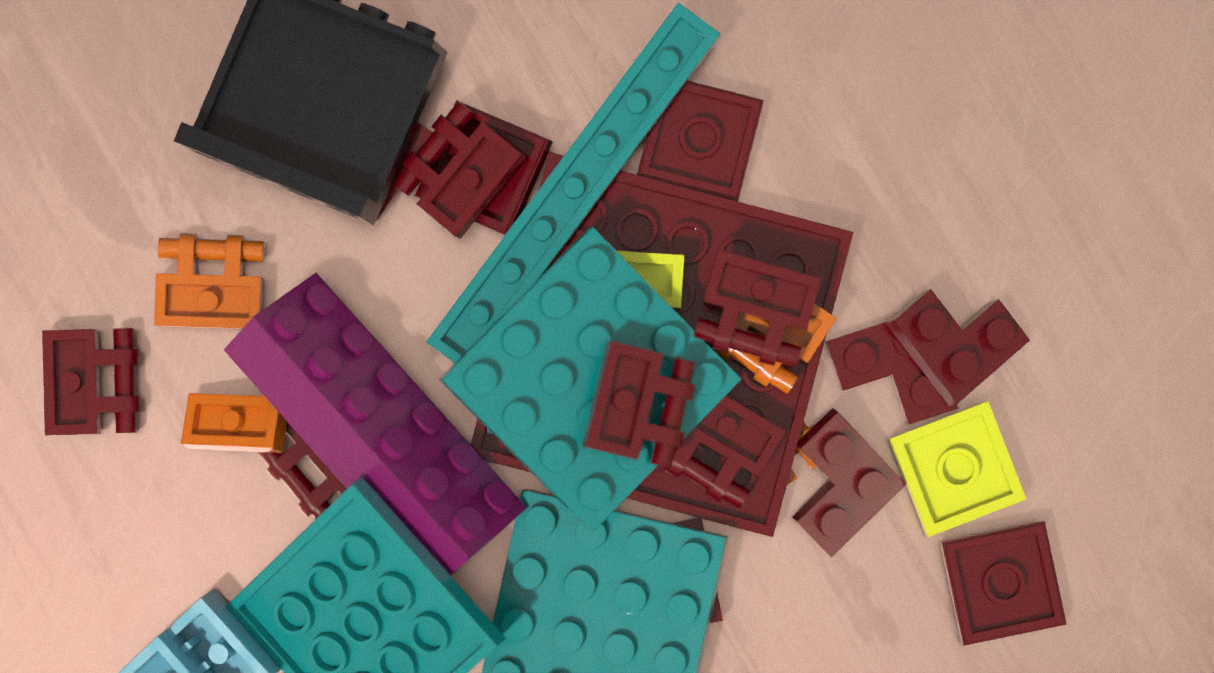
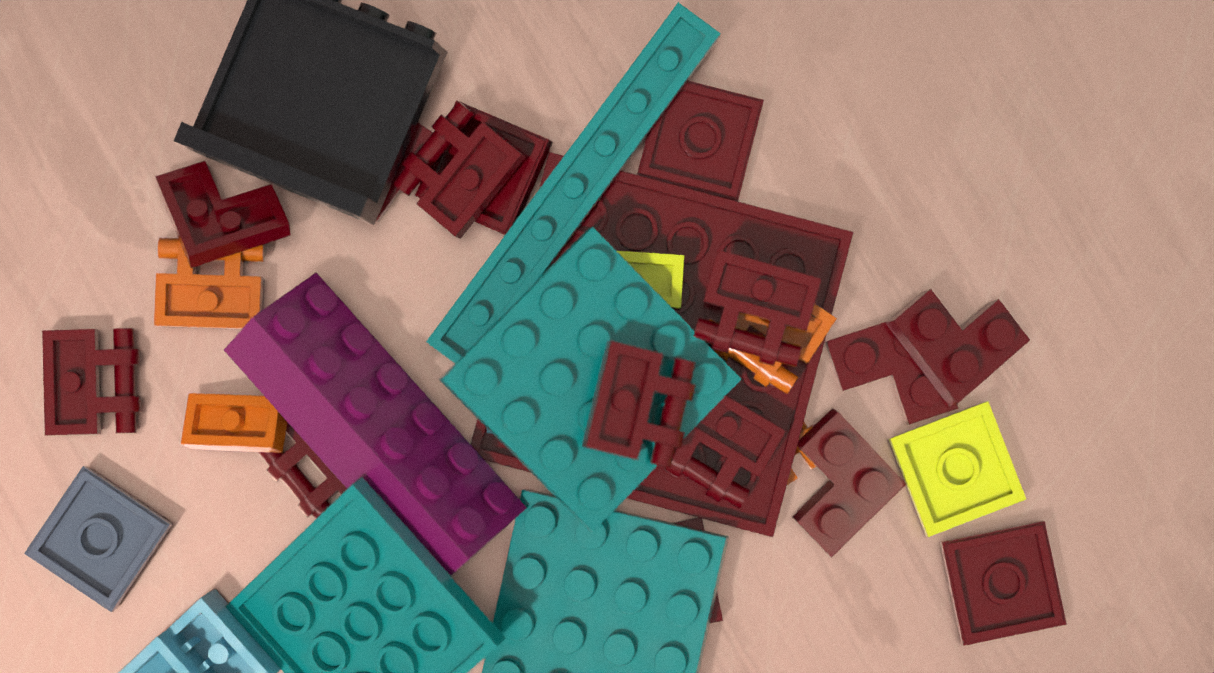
(98, 538): none -> sand blue plate
(214, 226): none -> dark red plate

